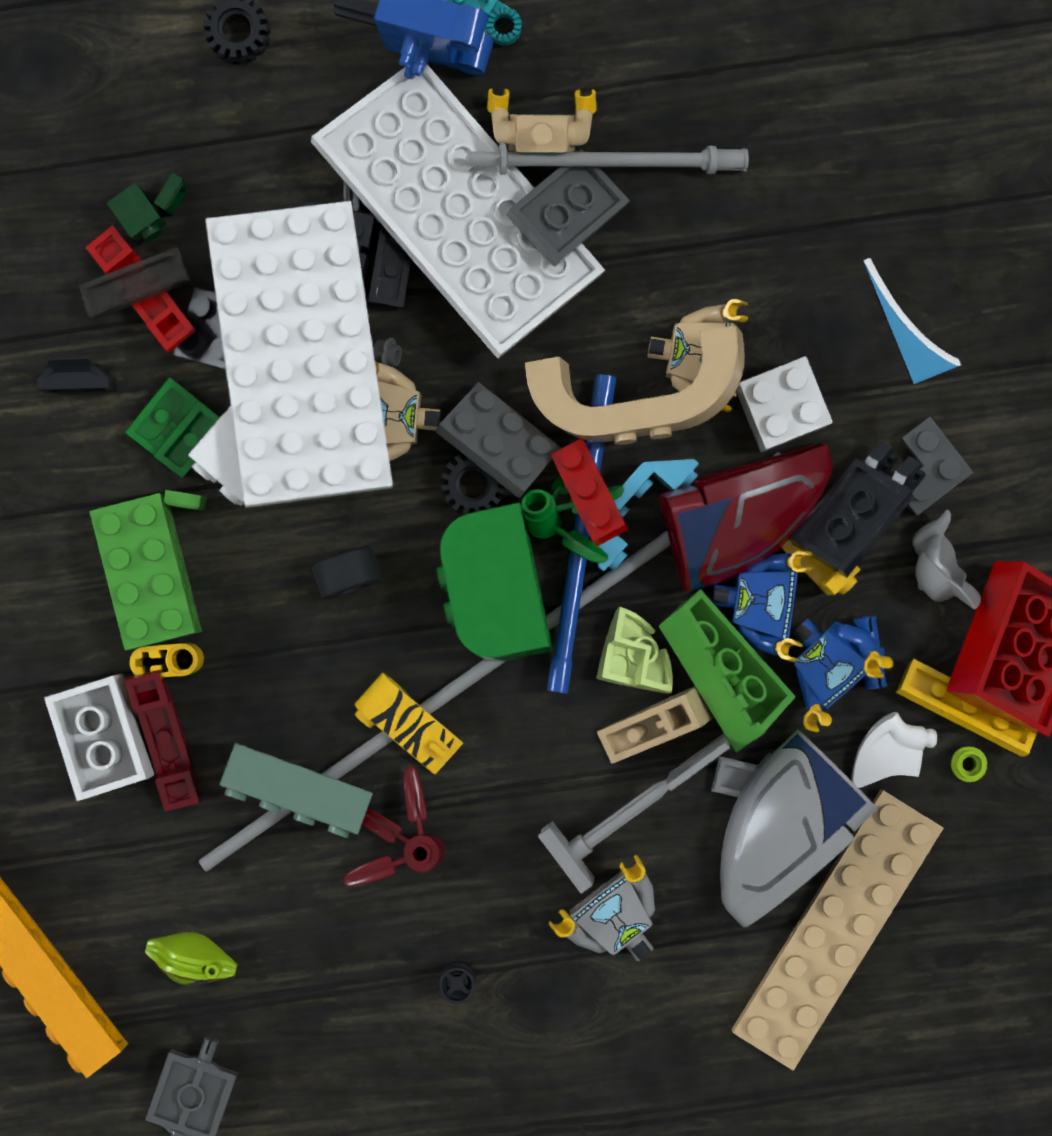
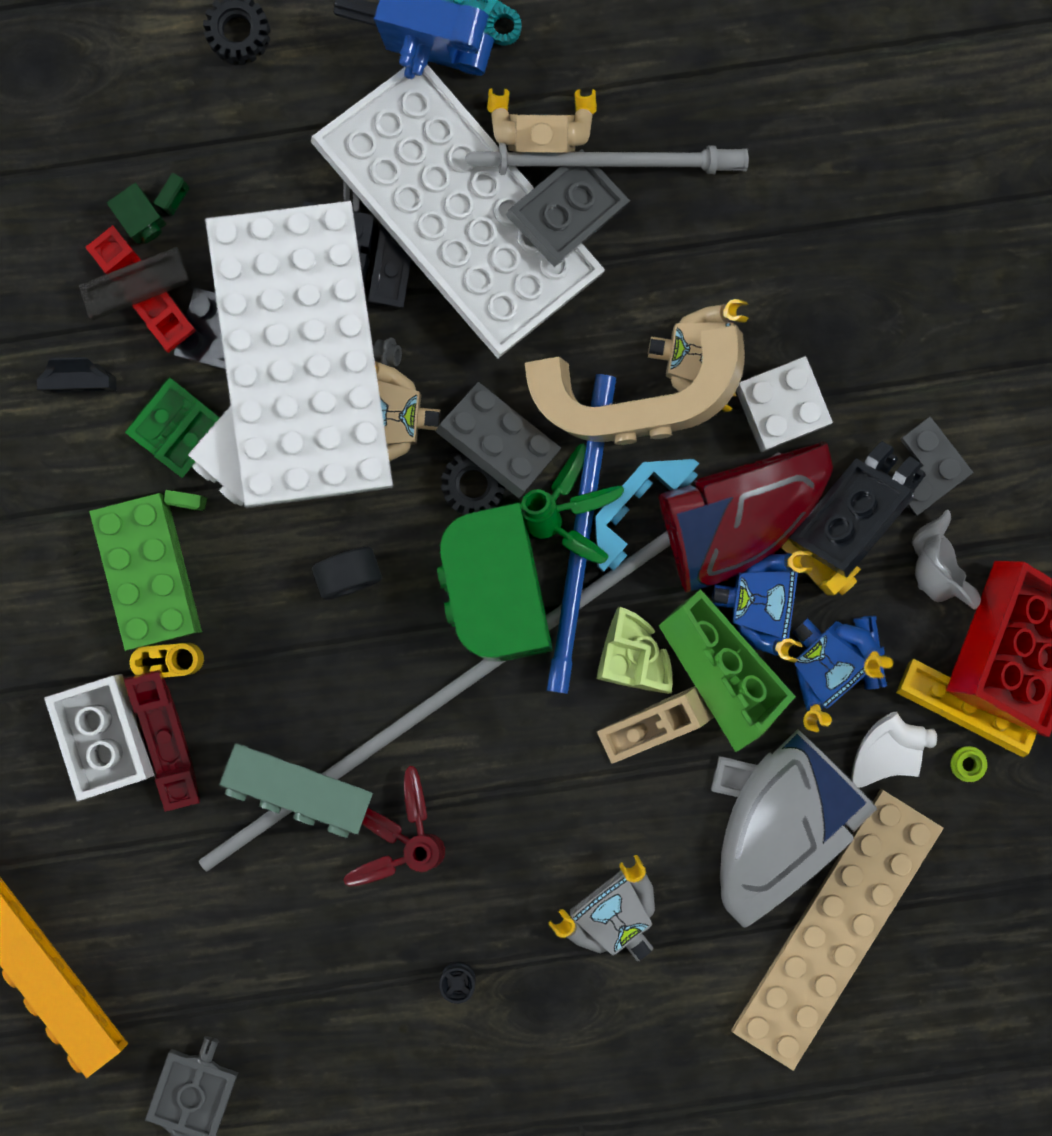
(190, 958): lime hat -> none
(406, 723): yellow door -> none
(570, 854): light grey piece -> none
(589, 492): red plate -> none
(919, 353): dark azure sticker -> none

